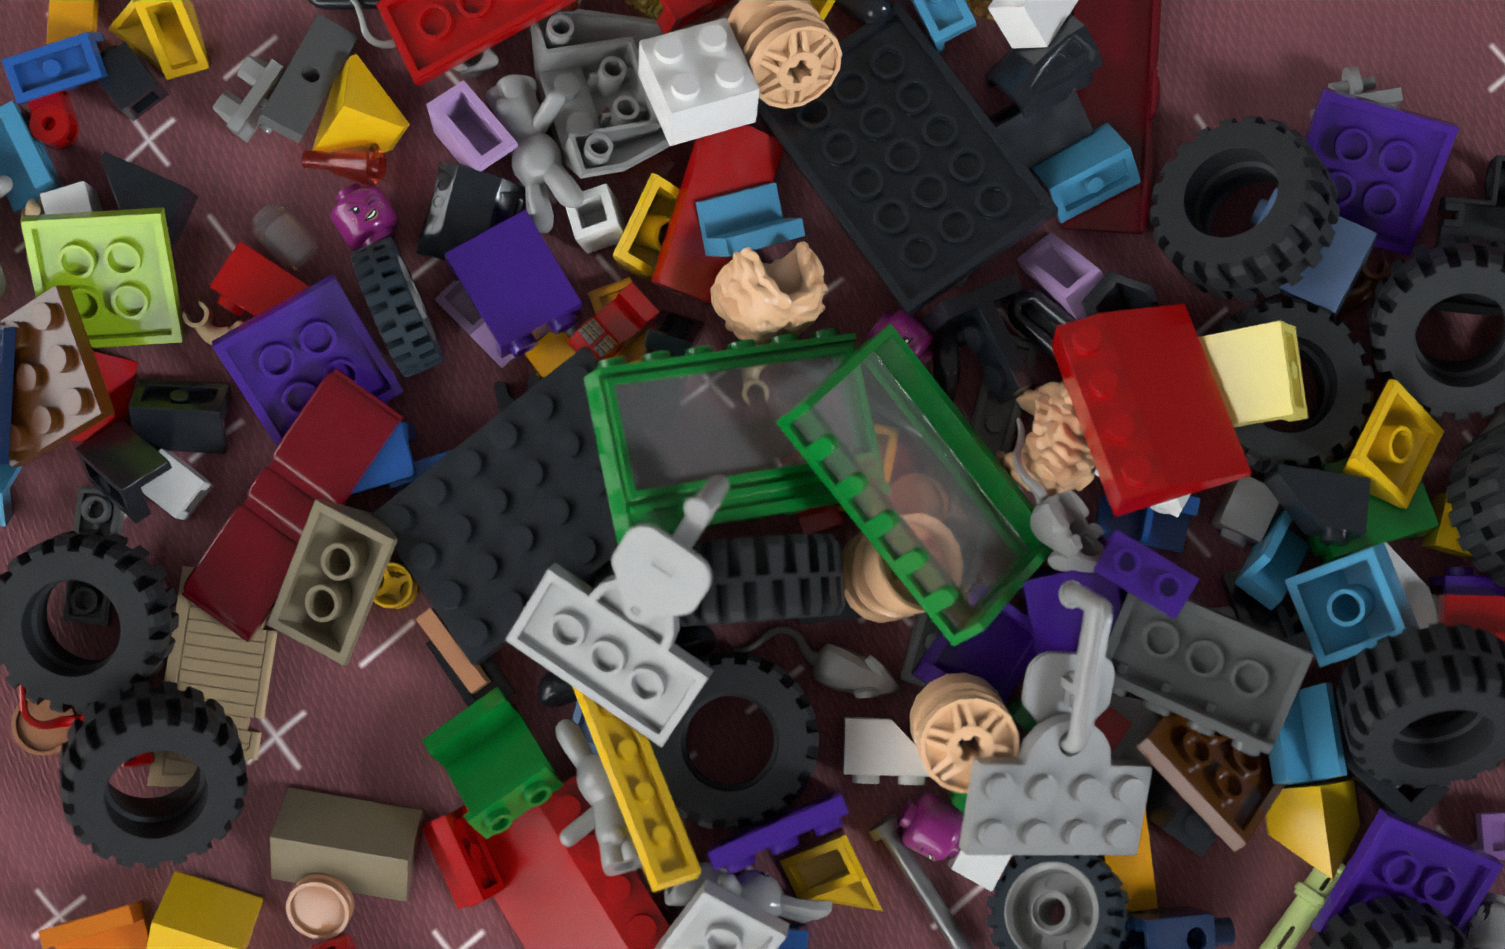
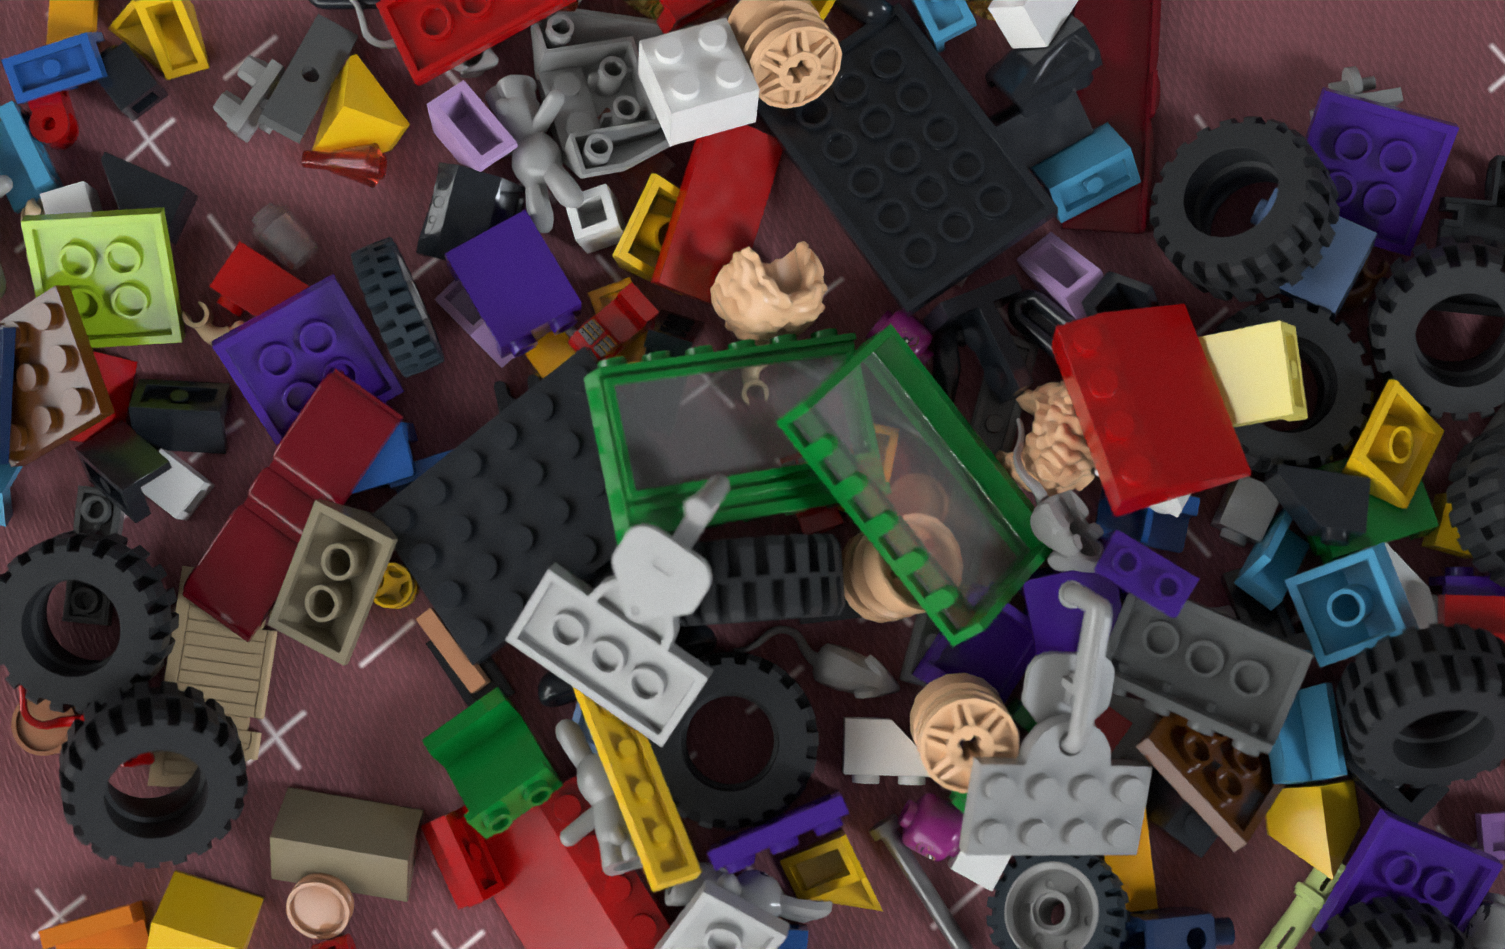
(363, 216): magenta head -> none
(745, 220): dark azure panel -> none

